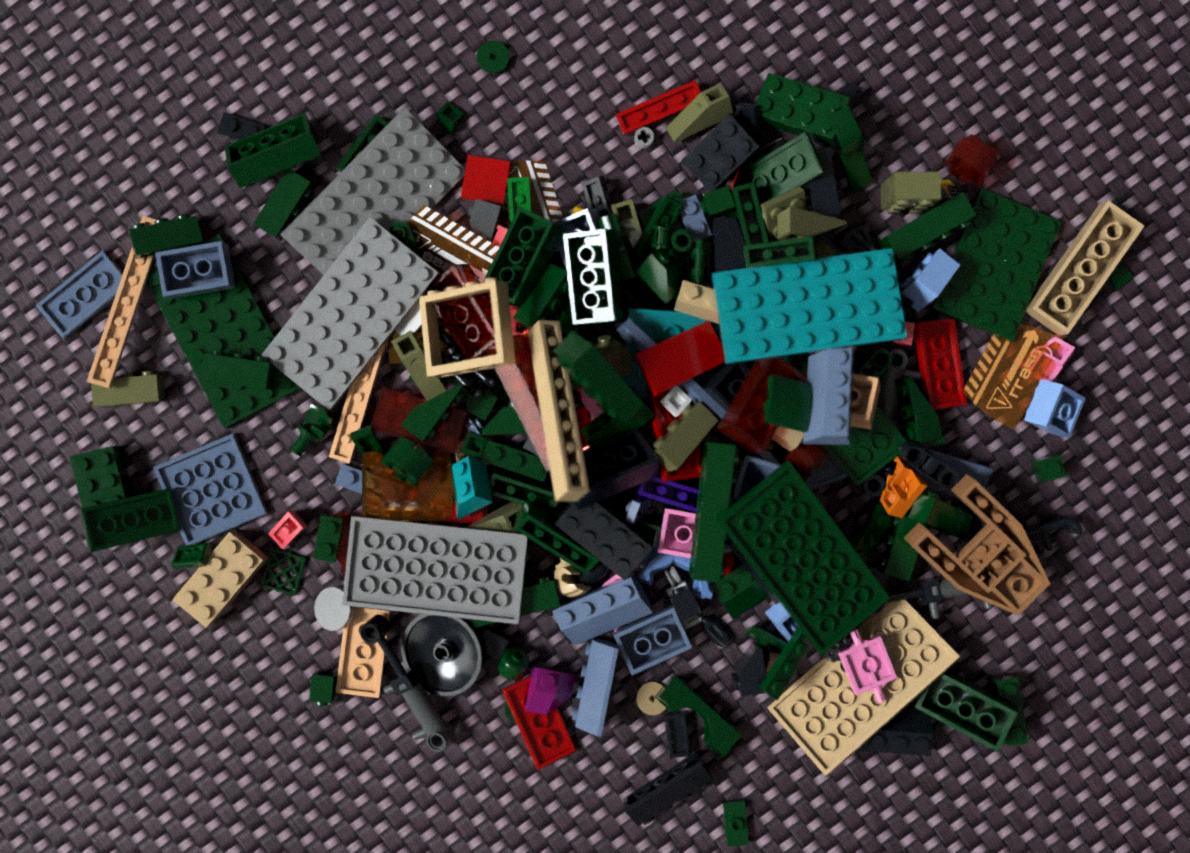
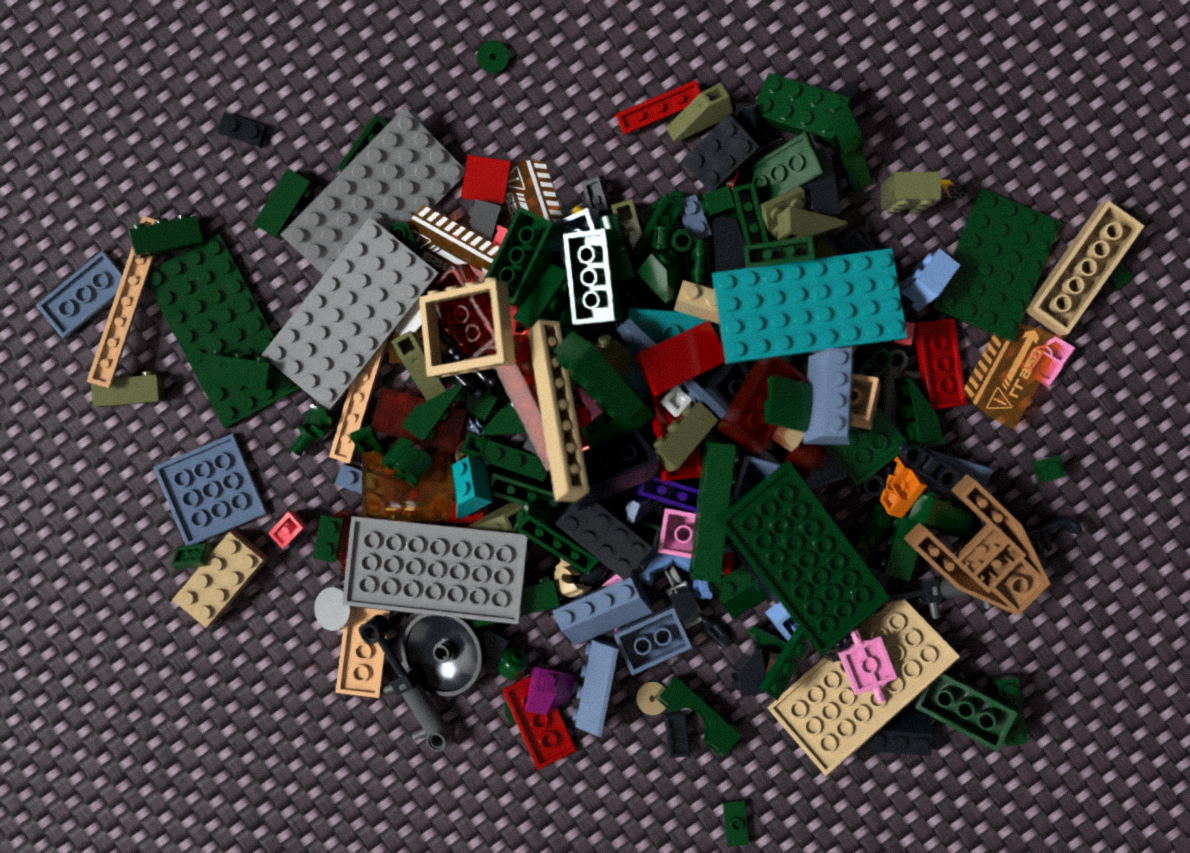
(101, 476): dark green brick -> none
(129, 520): dark green tile -> none
(195, 270): sand blue brick -> none
(272, 150): dark green brick -> none
(278, 562): dark green window -> none
(323, 688): dark green brick -> none
(450, 116): dark green slope -> none
(519, 195): green plate -> none
(648, 132): light grey bush -> none
(667, 789): black slope -> none
(930, 226): dark green brick -> none
(971, 160): clear red brick -> none
(1054, 408): light blue brick -> none

